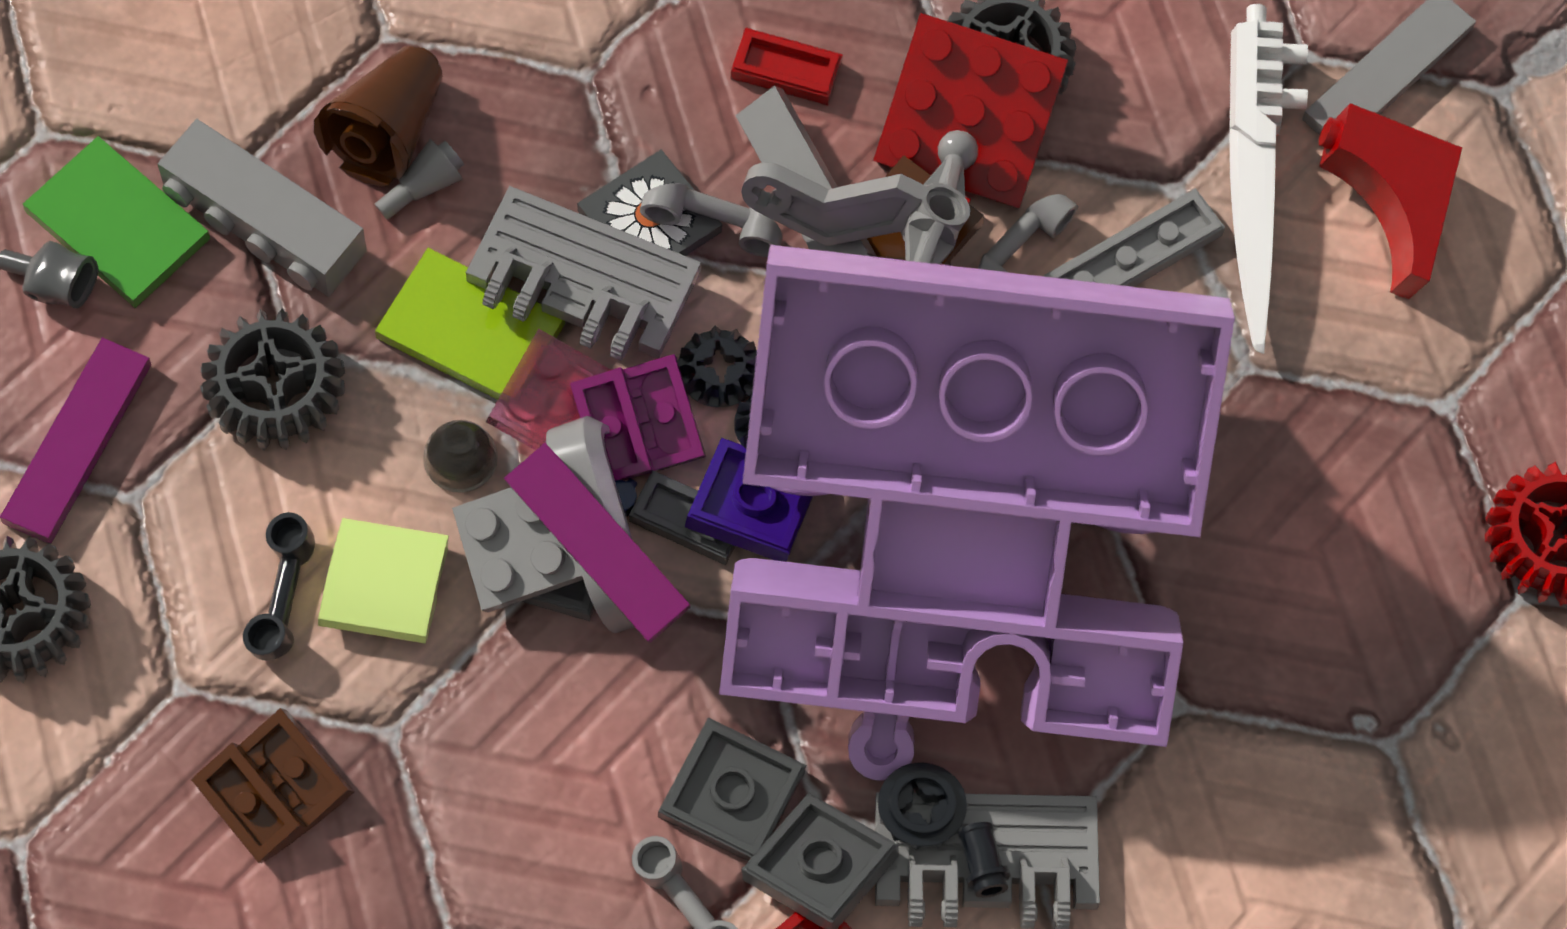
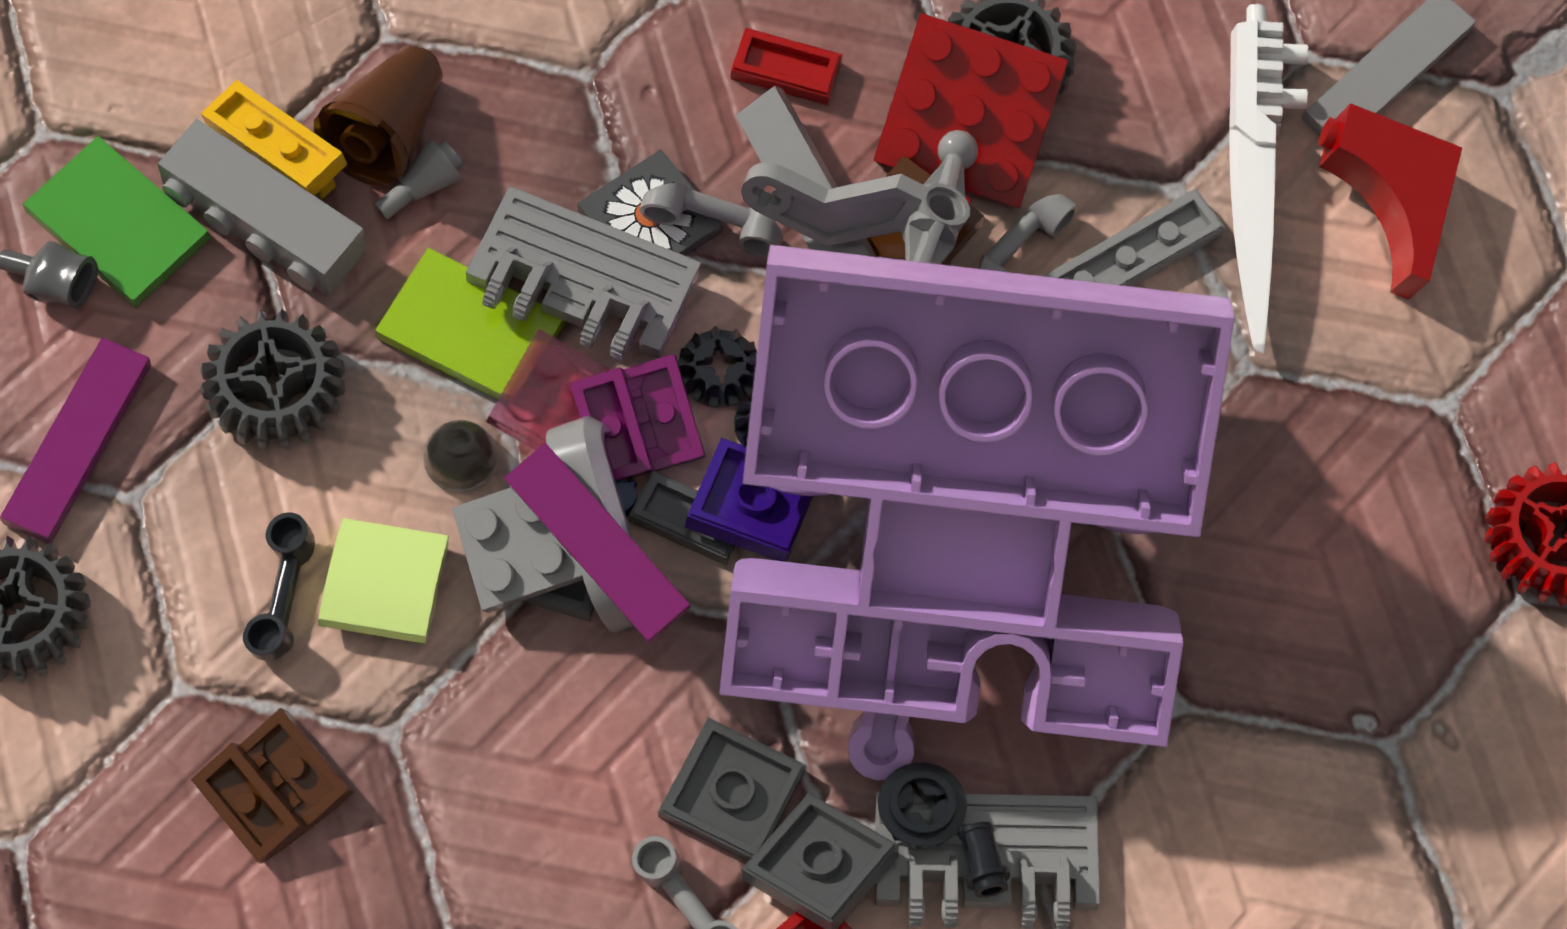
(275, 138): none -> yellow hinge

